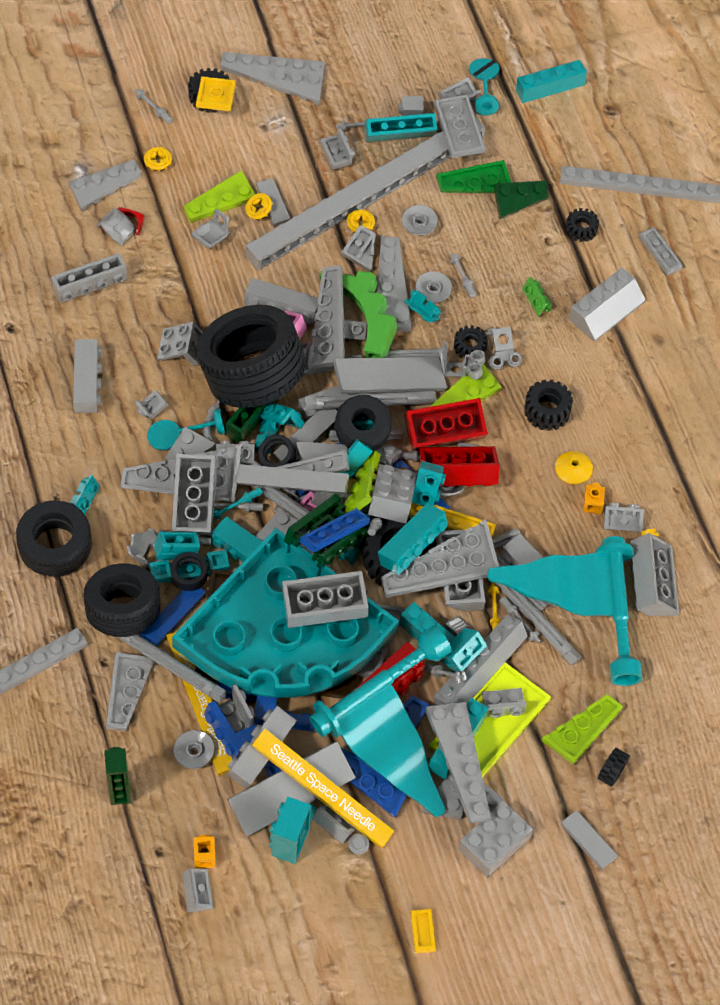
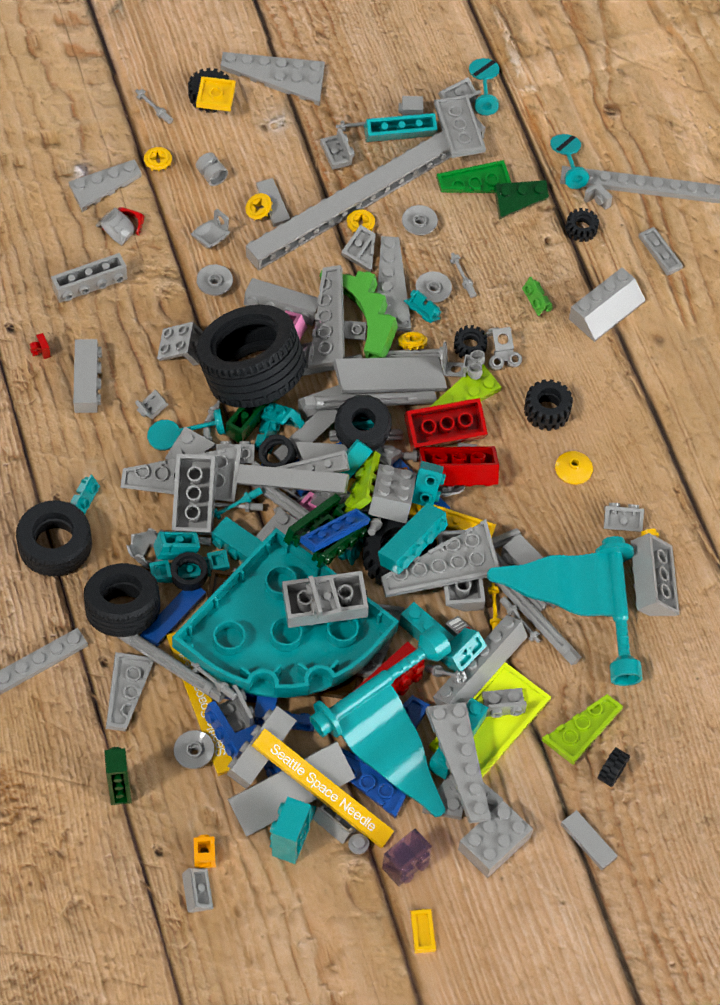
(40, 347): none -> red tile
(212, 169): none -> light grey wheel
(214, 274): none -> light grey dish
(222, 687): none -> light grey piece
(224, 196): lime wing -> none
(324, 597): none -> light grey bracket
(407, 857): none -> clear purple brick
(412, 340): none -> yellow gear
(551, 81): teal brick -> none
(567, 144): none -> teal piece
(594, 498): light orange brick -> none
(600, 194): none -> light grey bracket

